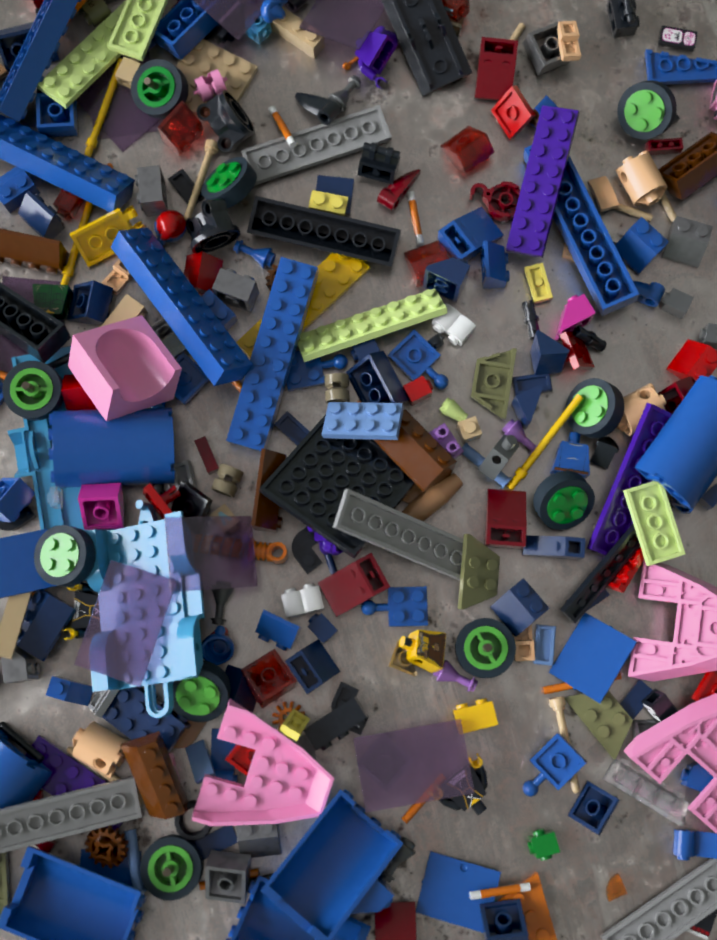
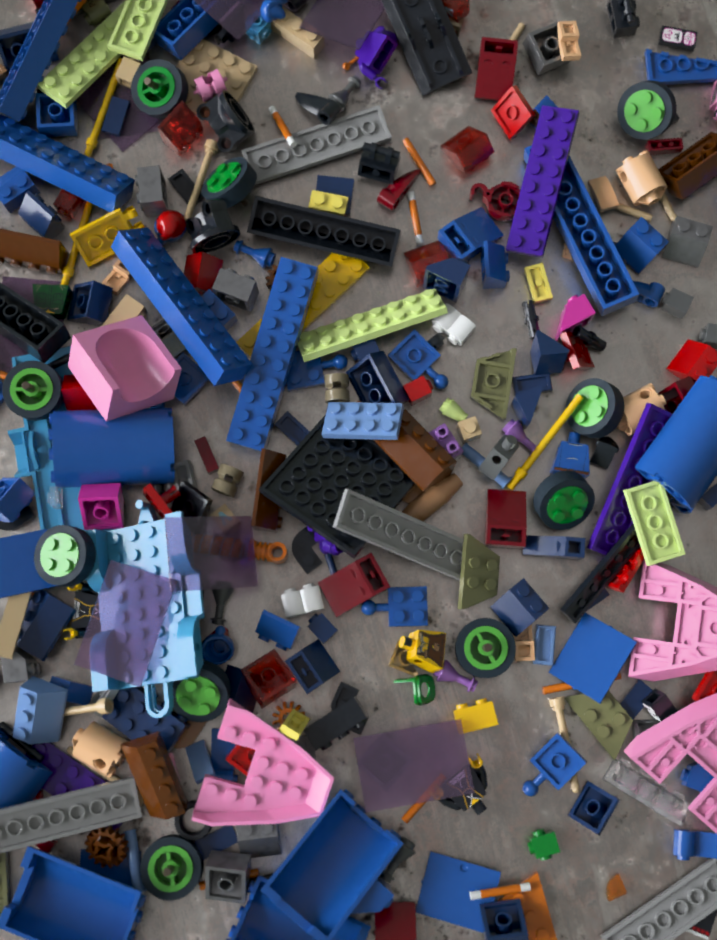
(39, 711): none -> medium blue slope
(103, 706): none -> tan piece
(116, 116): none -> dark blue tile
(417, 681): none -> green piece
(421, 165): none -> orange bar

